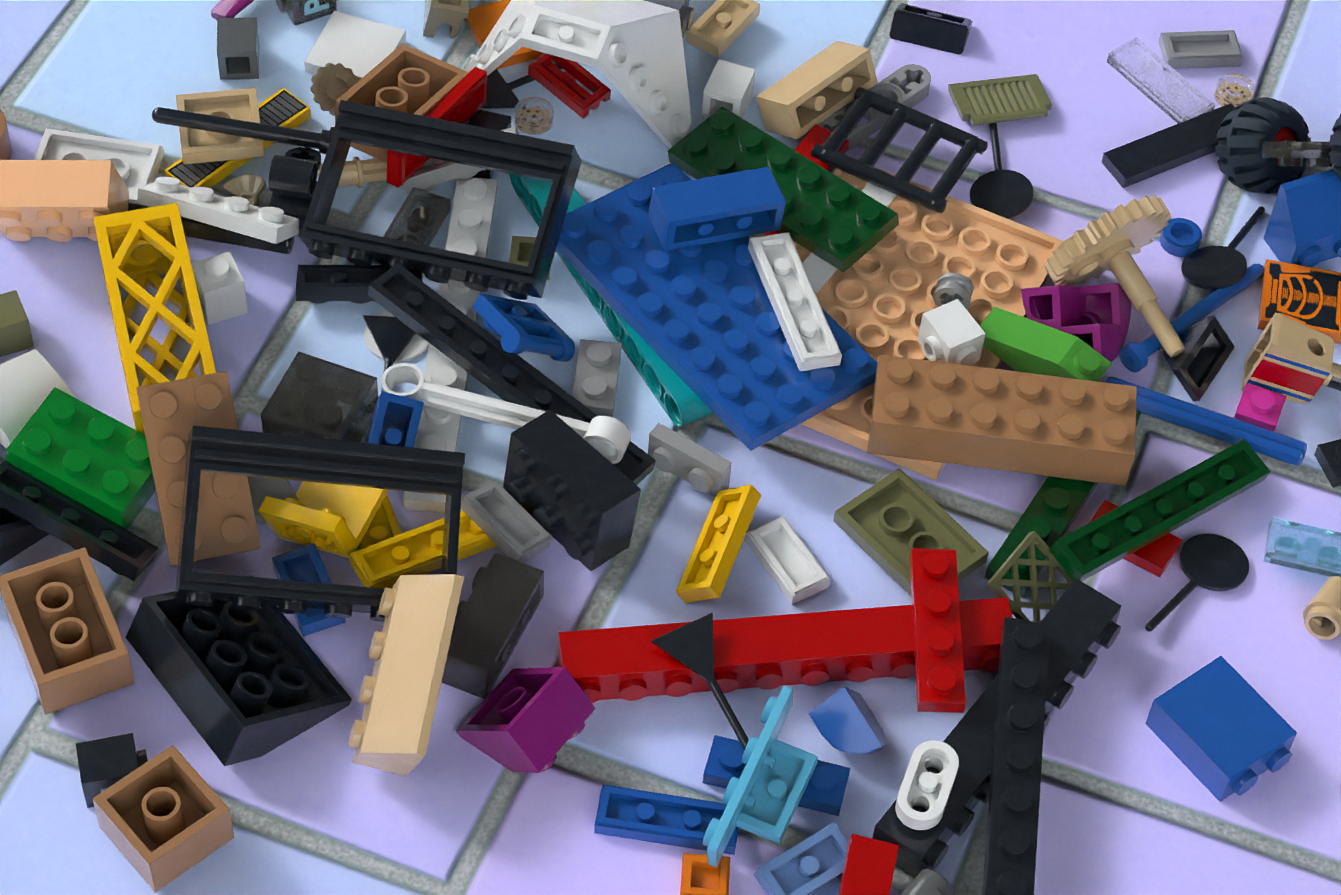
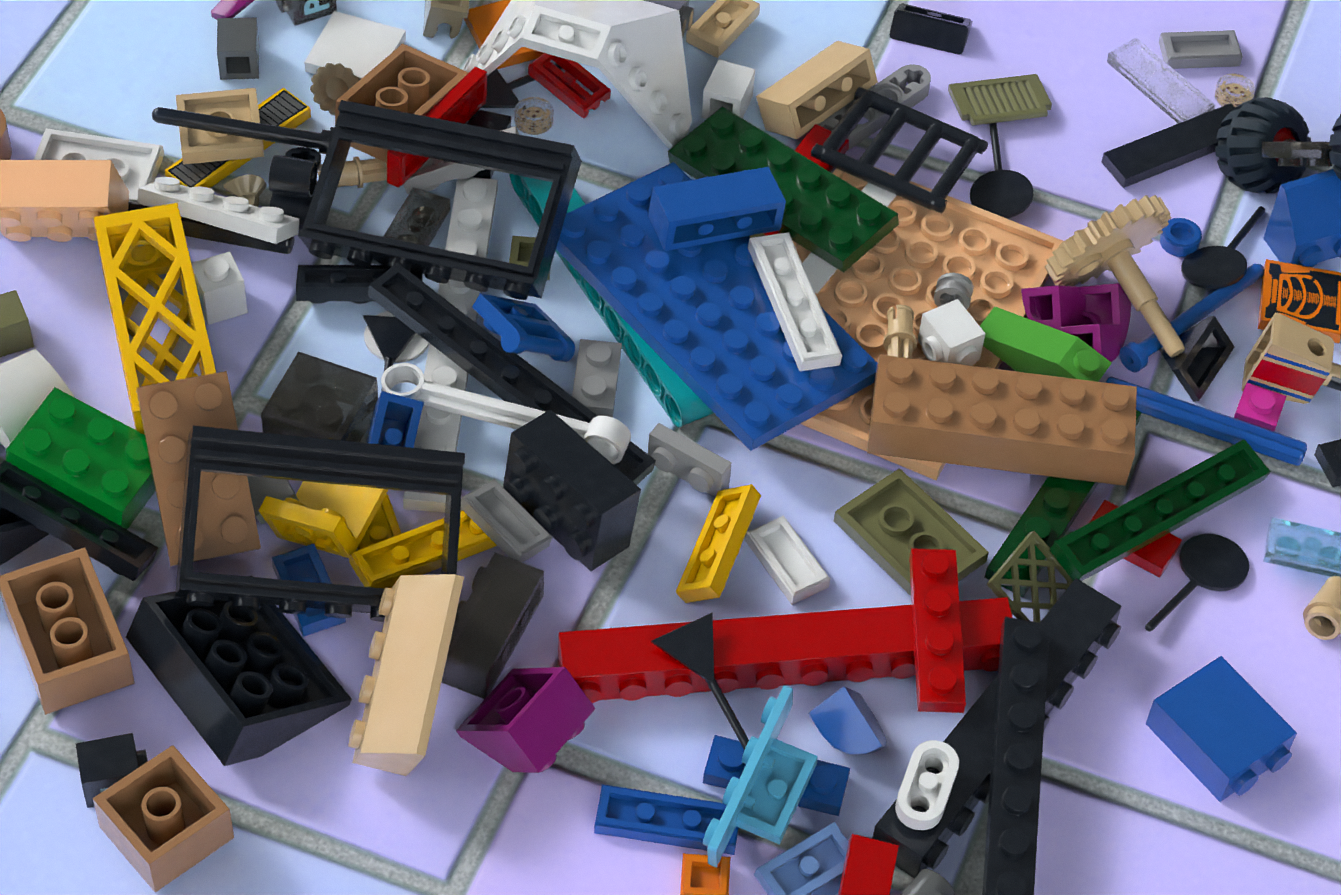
(900, 337): none -> tan axle

